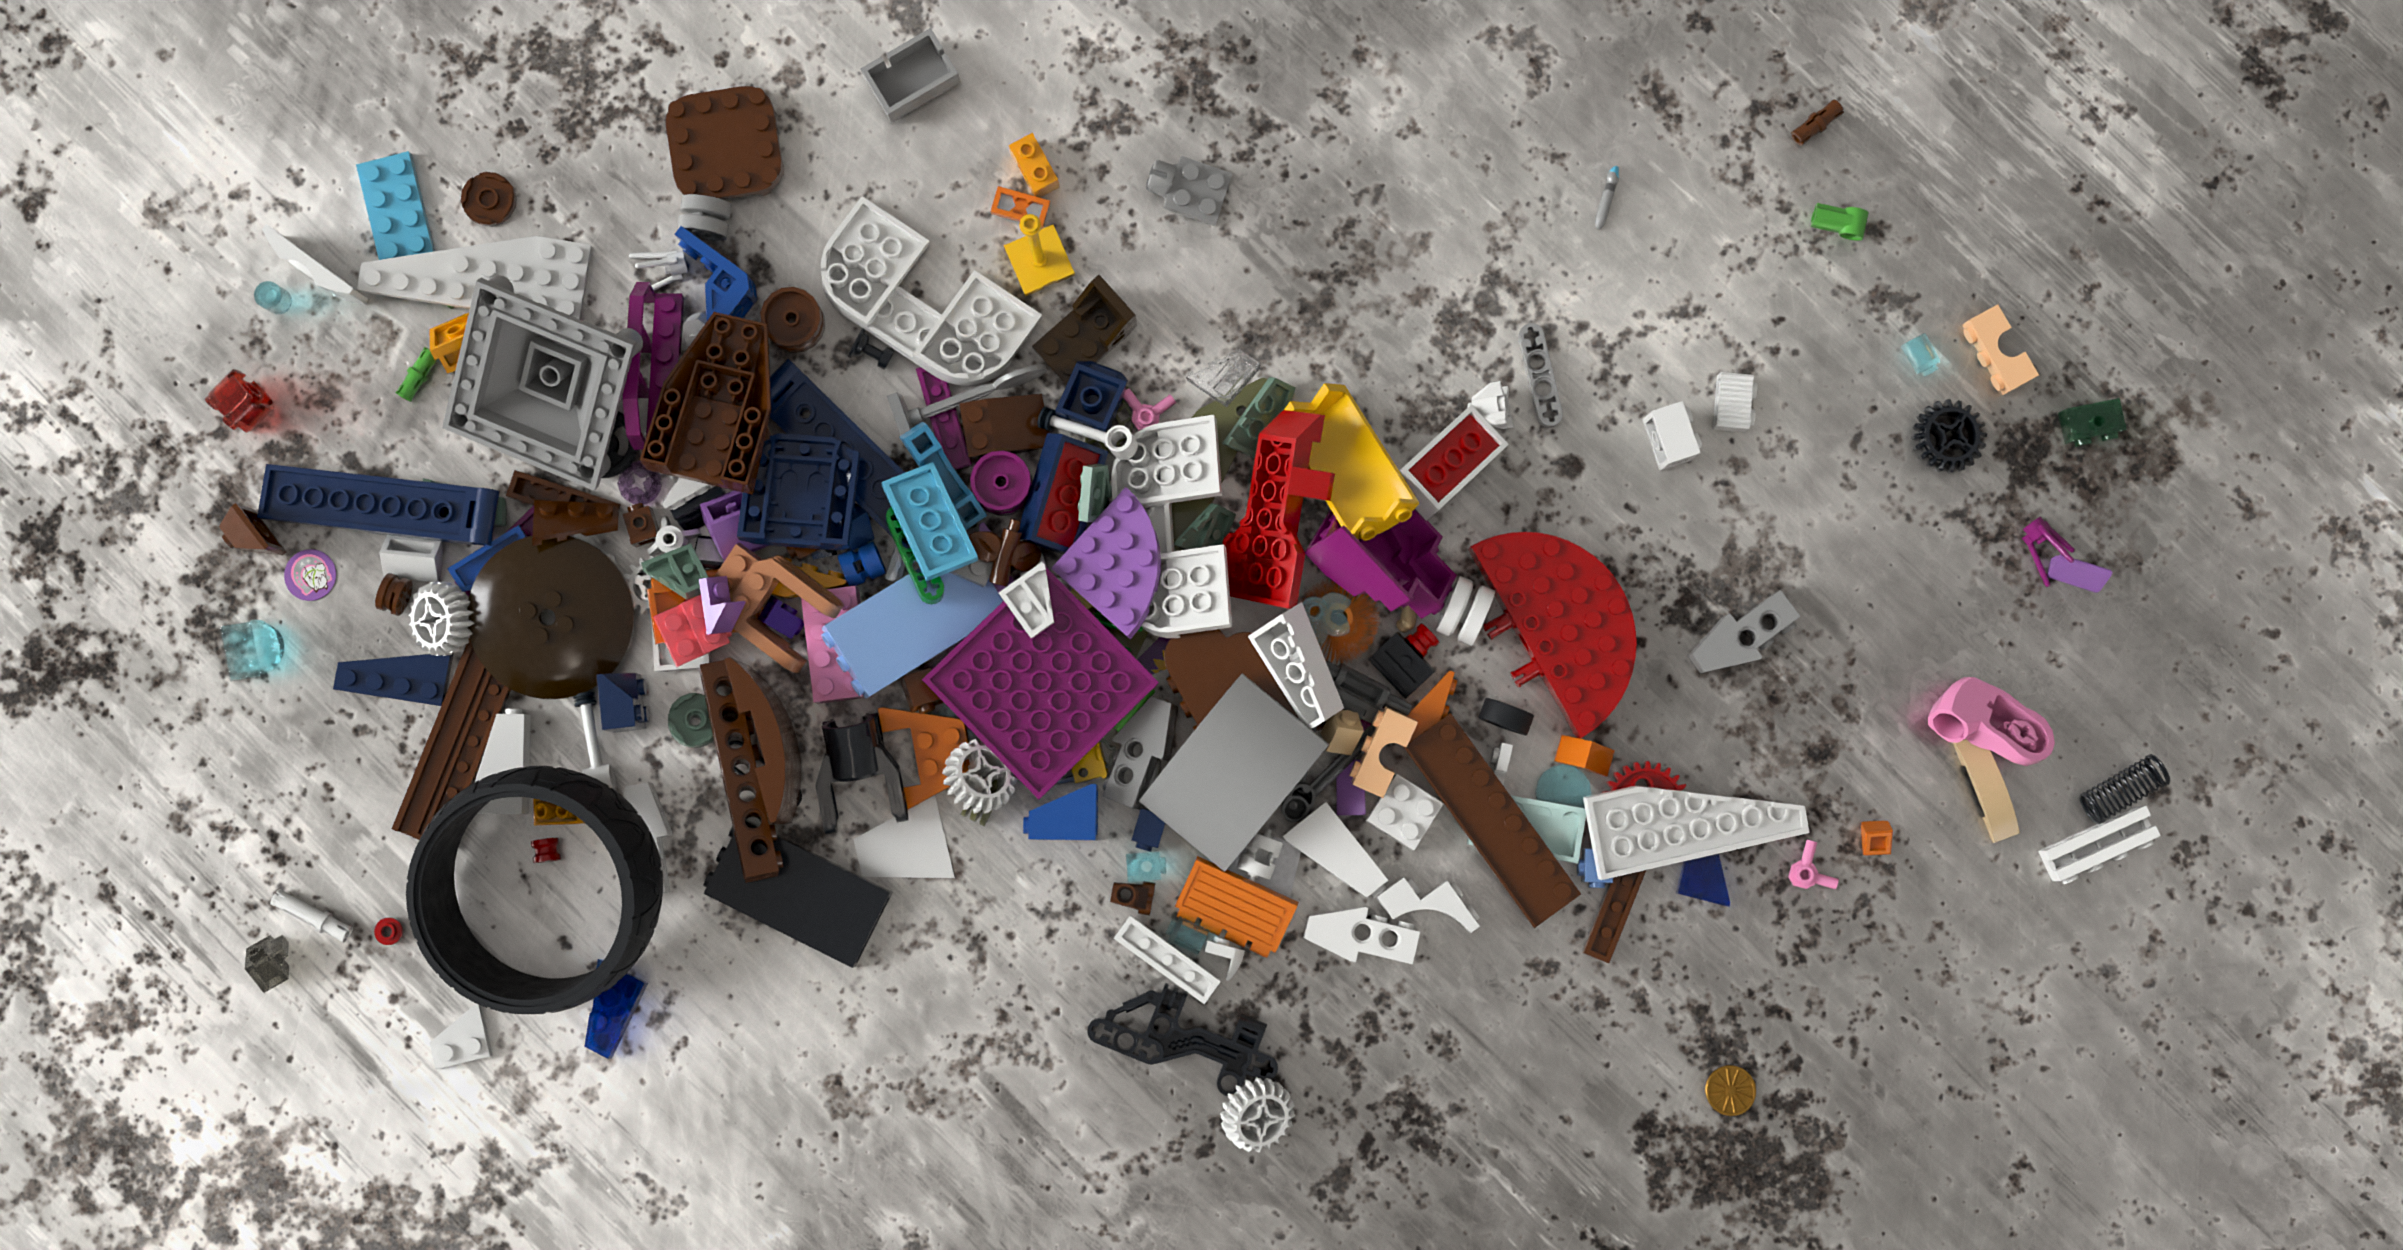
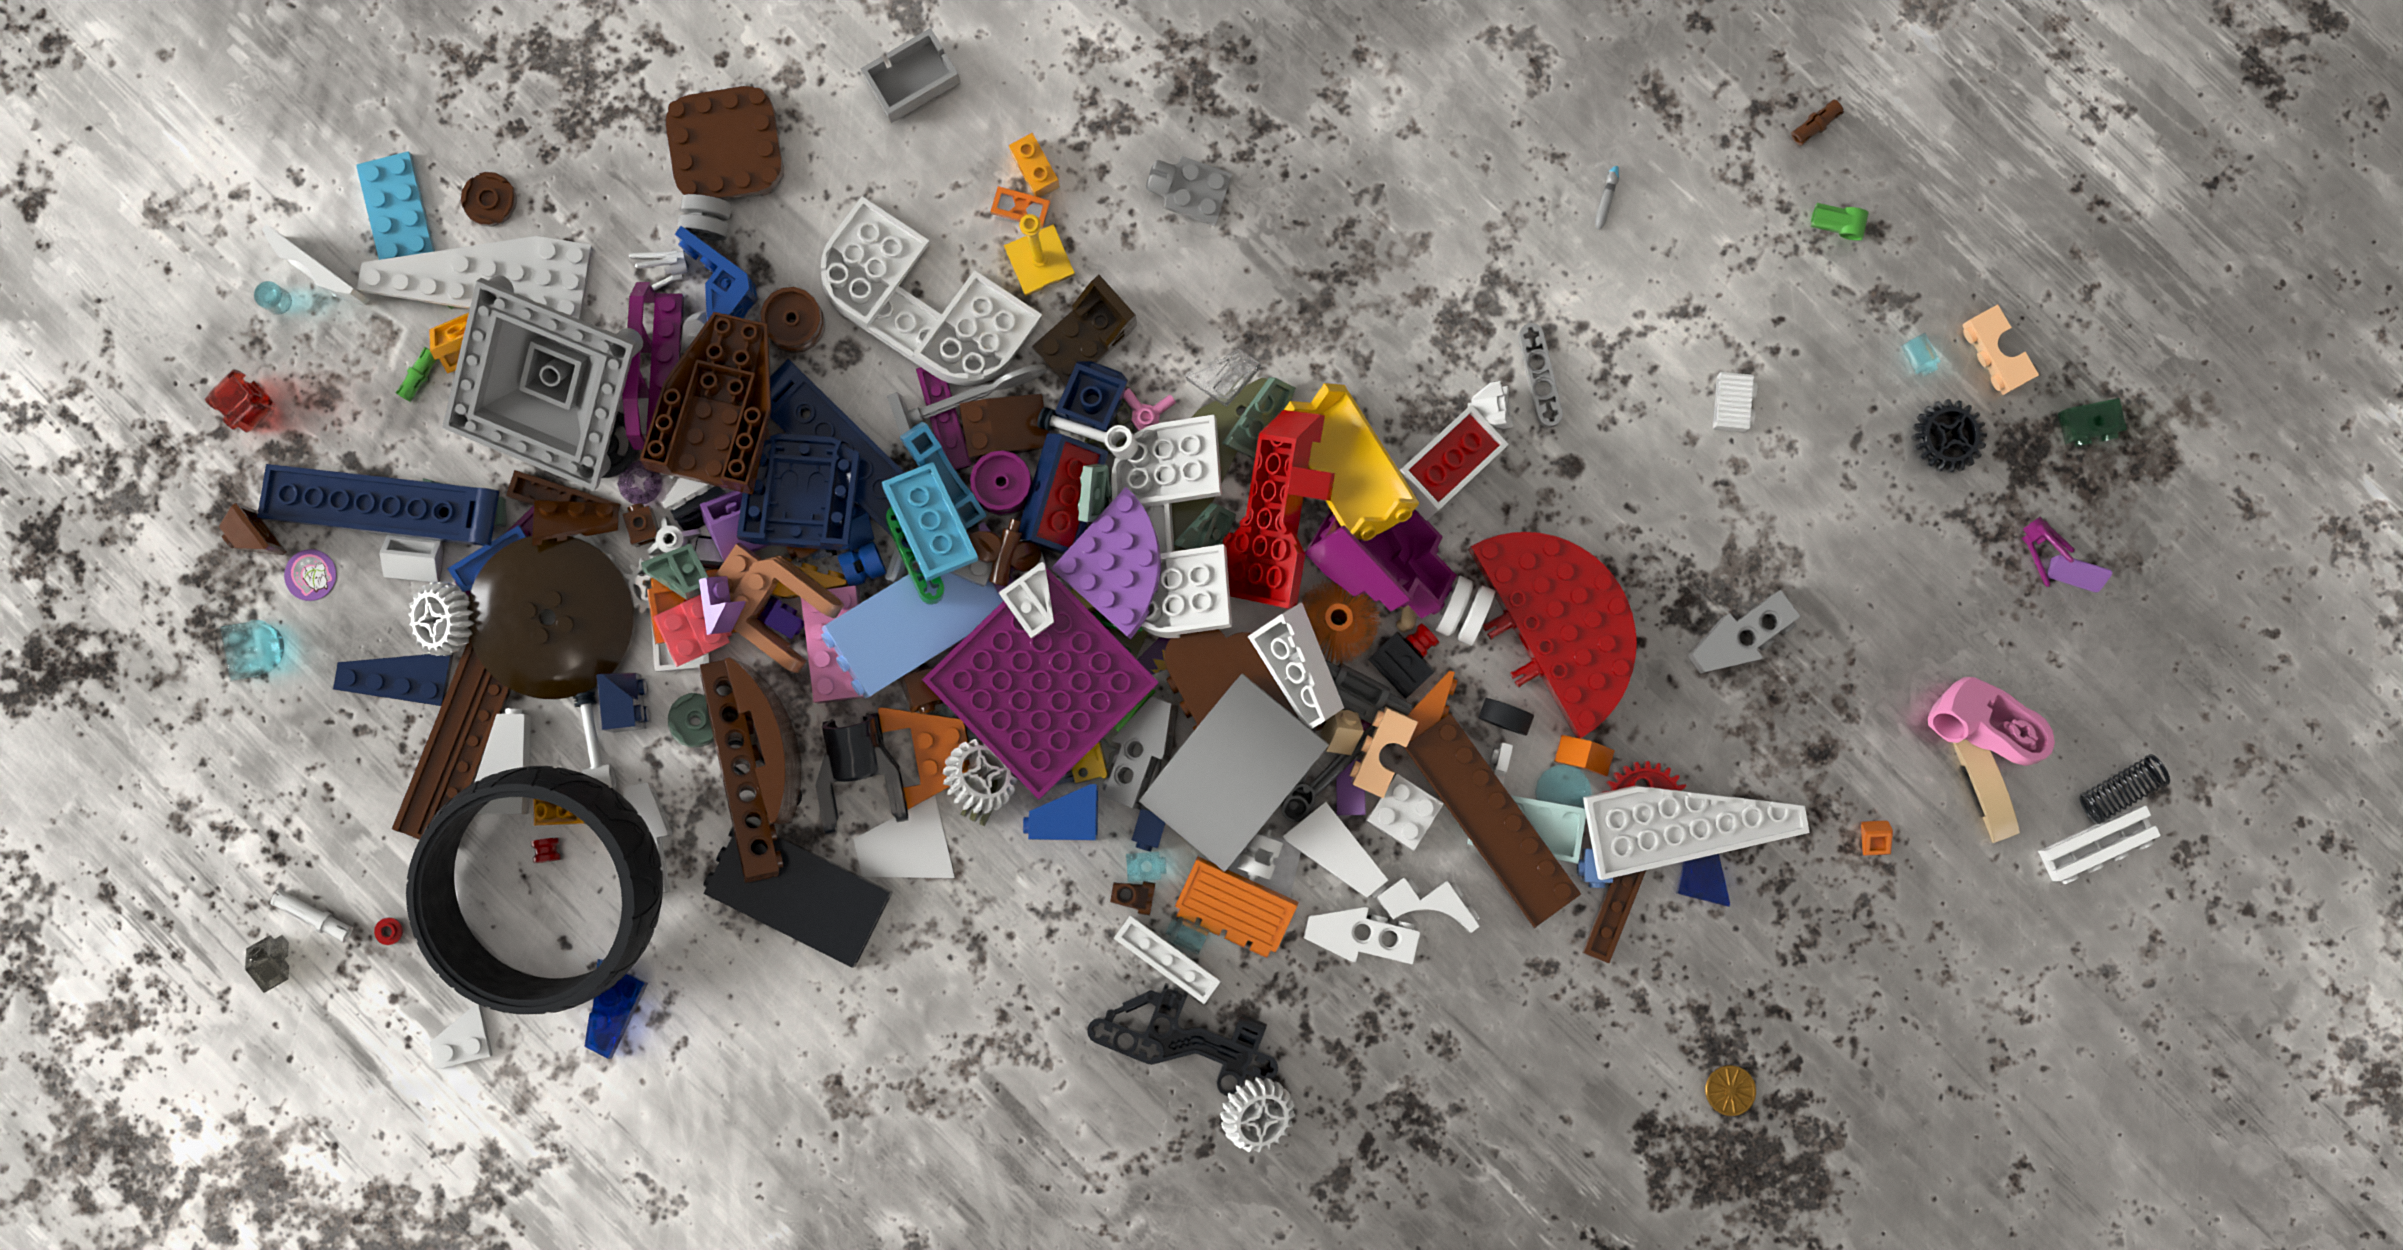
(393, 594): reddish brown wheel -> none
(862, 346): black piece -> none
(1221, 947): white plate -> none
(1330, 617): clear light blue plate -> none
(1672, 435): white brick -> none
(1804, 873): bright pink piece -> none

